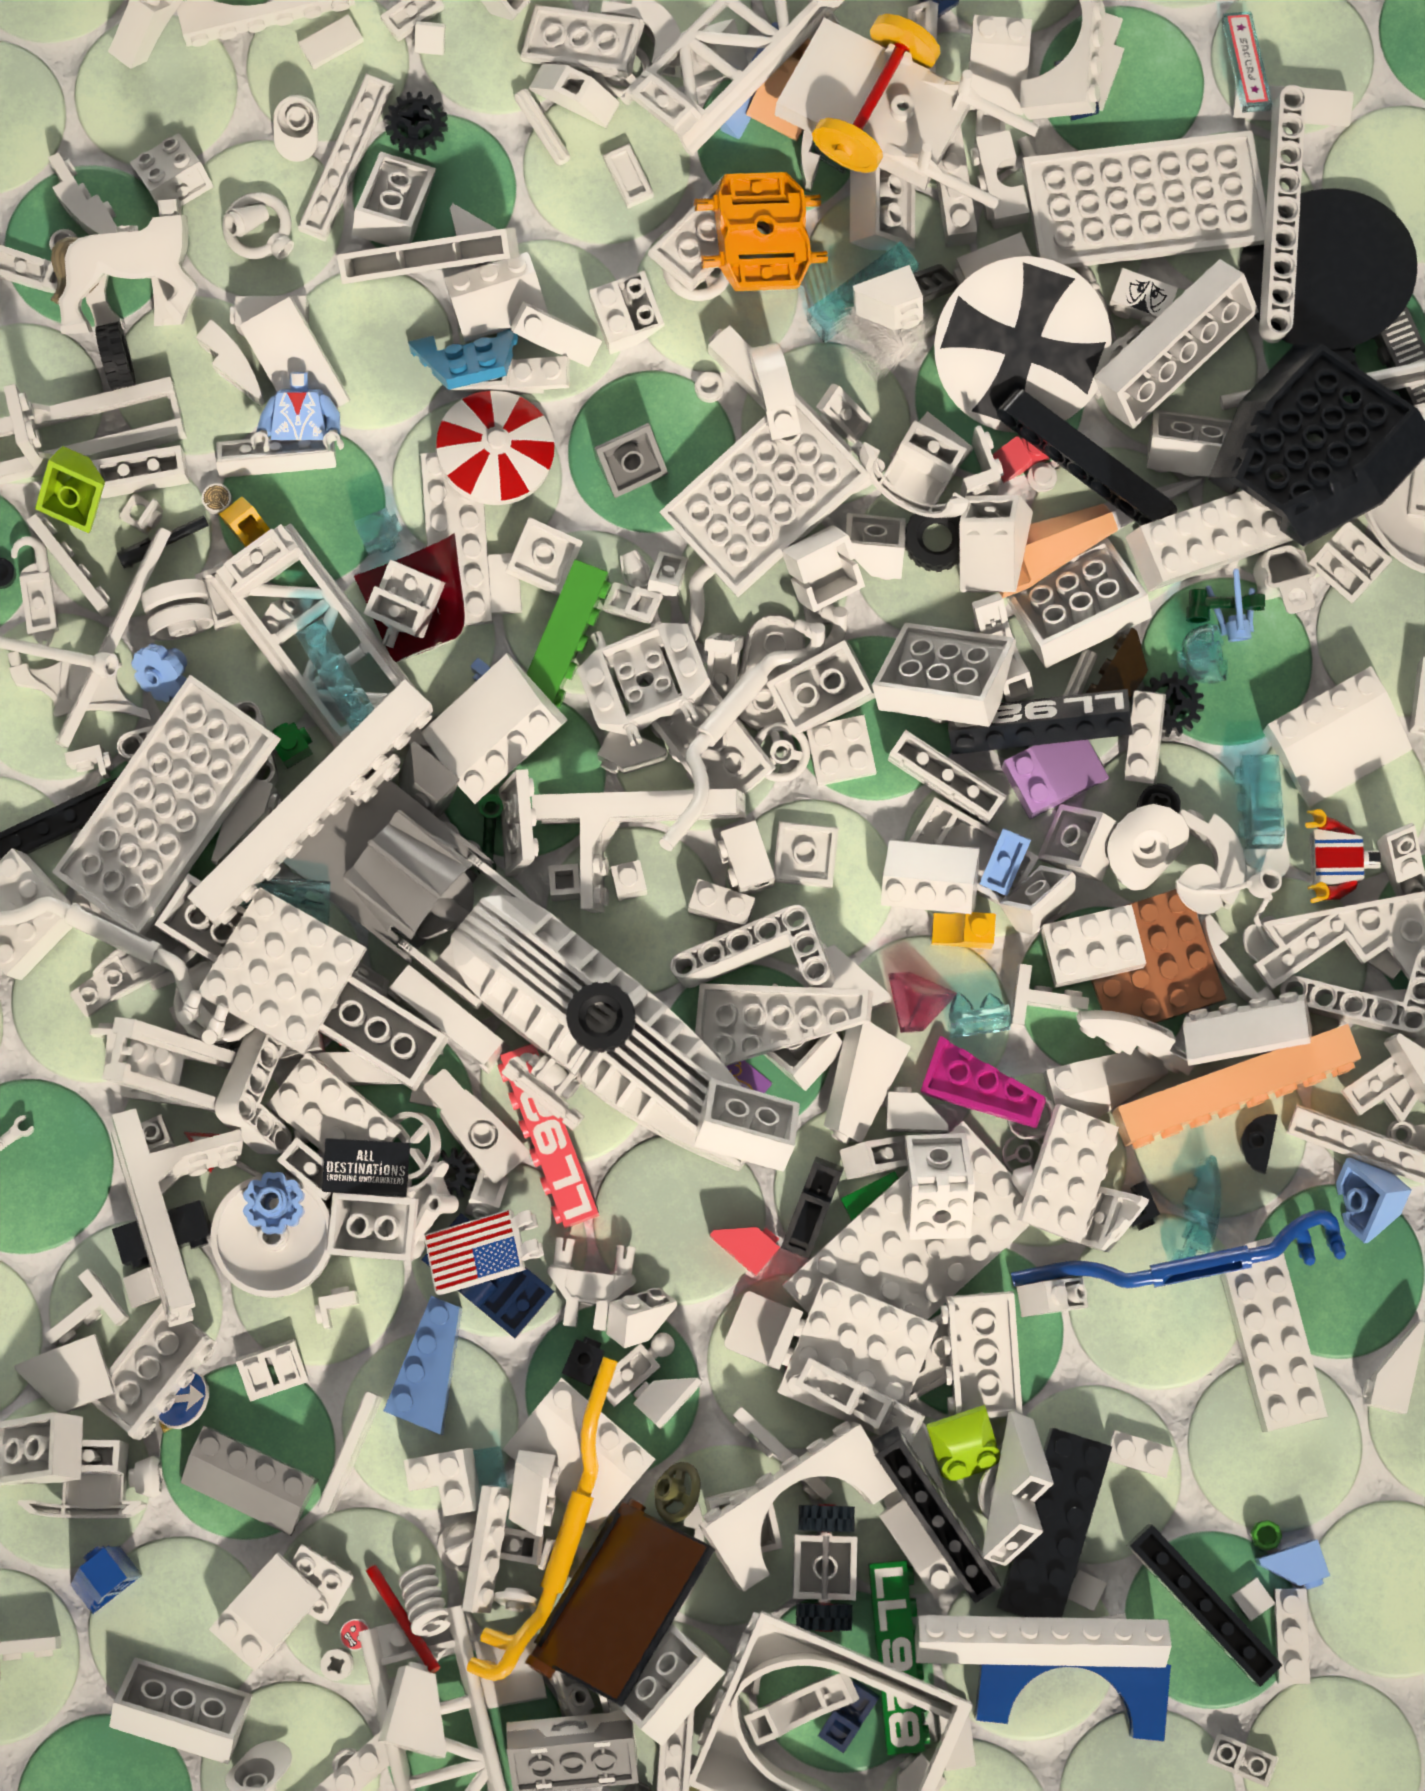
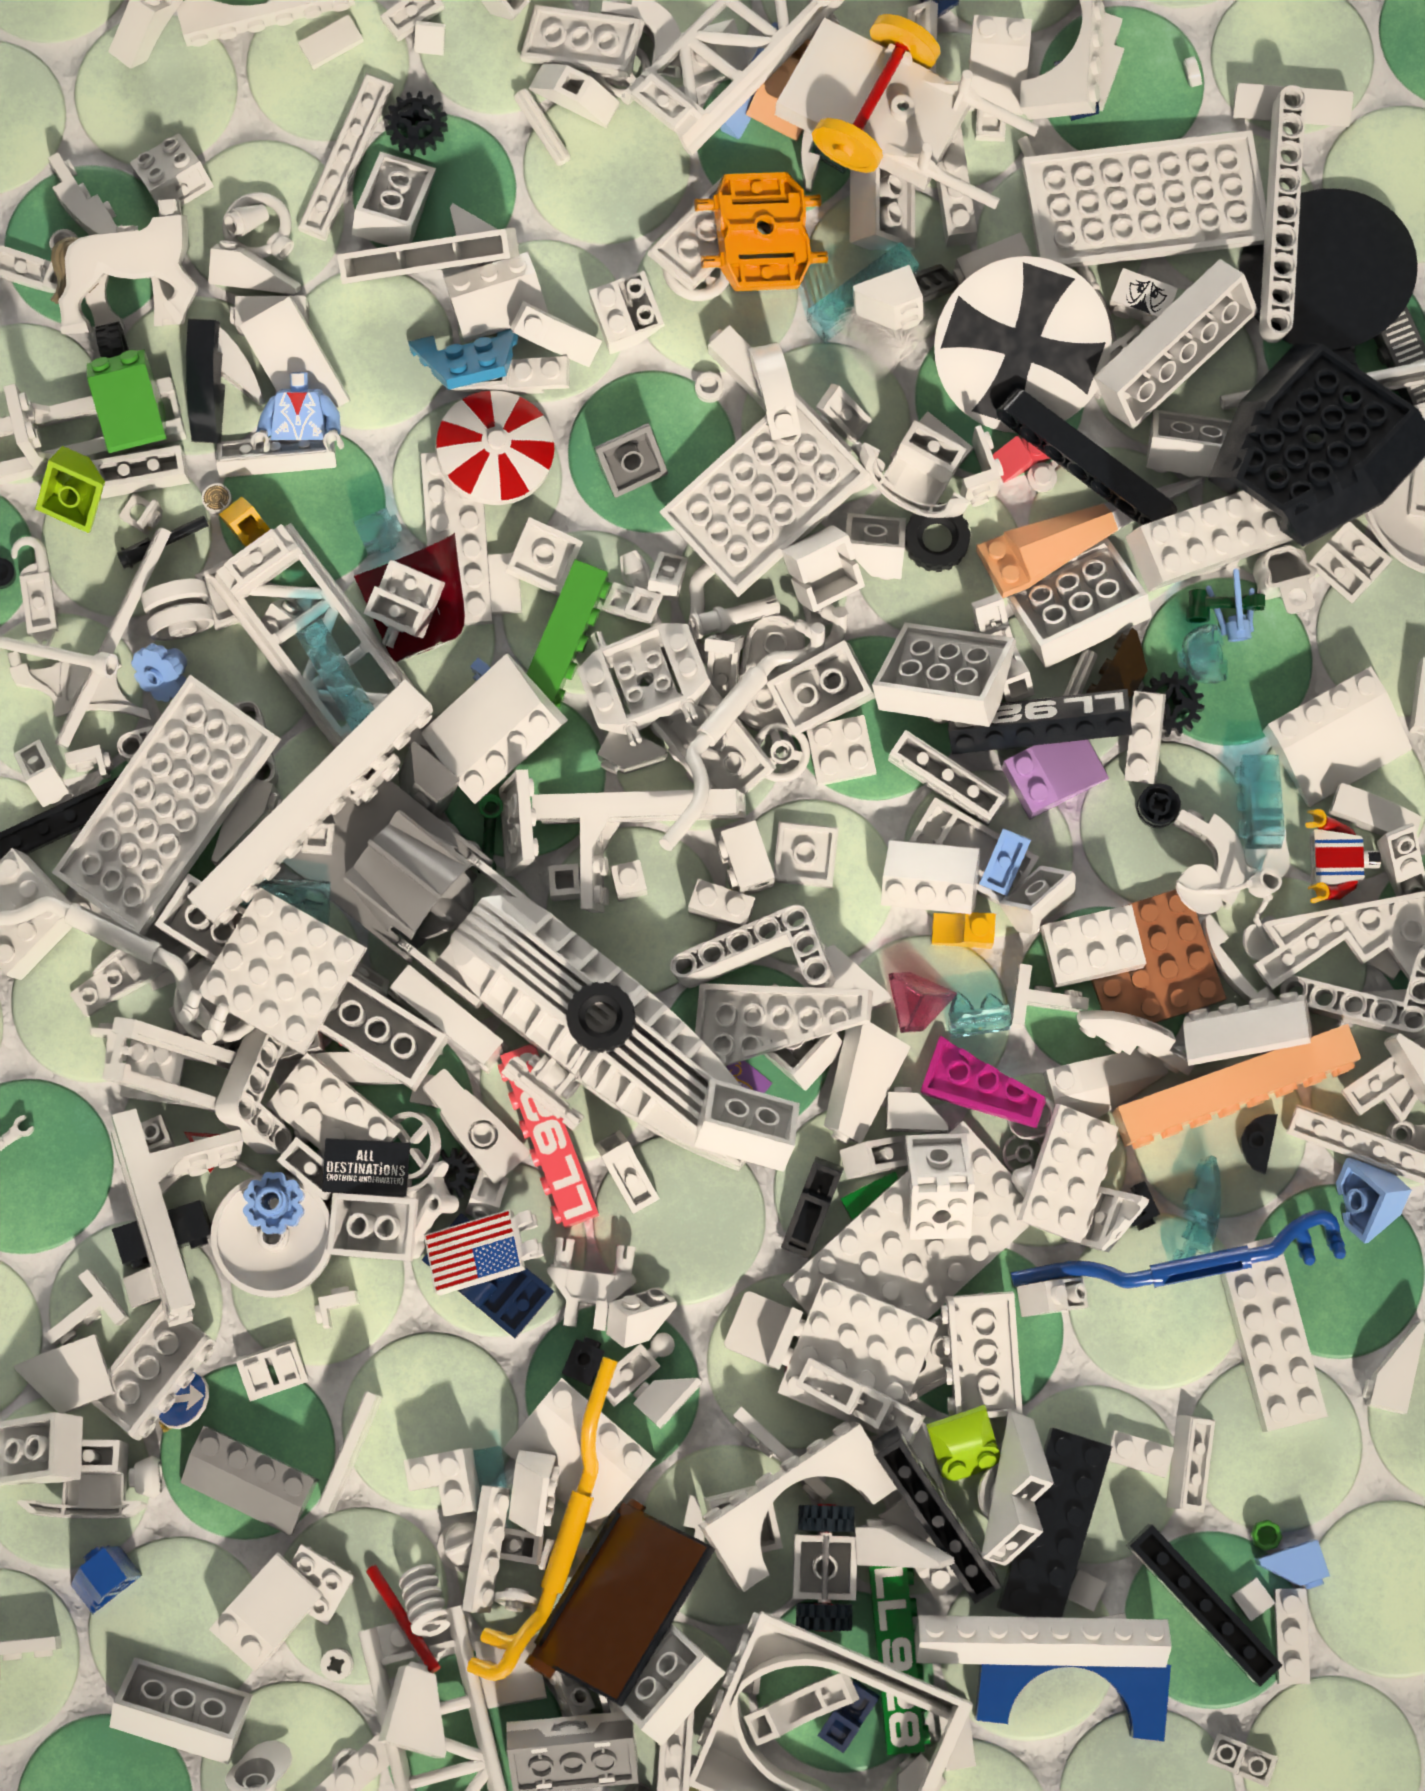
(41, 773): none -> white slope
(63, 555): white plate -> none
(127, 400): none -> bright green slope
(203, 381): none -> black slope
(244, 269): none -> white slope
(293, 744): green brick -> none
(296, 127): white cap -> none
(322, 842): none -> white tile
(349, 1633): tile -> none
(426, 1373): medium blue wedge -> none
(626, 1171): none -> white bracket
(628, 176): white tile -> none
(672, 1489): olive piece -> none
(722, 618): none -> white pin
(748, 1246): coral slope -> none
(896, 1547): none -> white slope
(992, 155): white arch -> none
(993, 542): white slope -> none
(1078, 842): white slope -> none
(1146, 844): white hat -> none
(1190, 1463): none -> white slope
(1192, 71): none -> white tile
(1246, 62): tile -> none
(1370, 811): none -> white slope

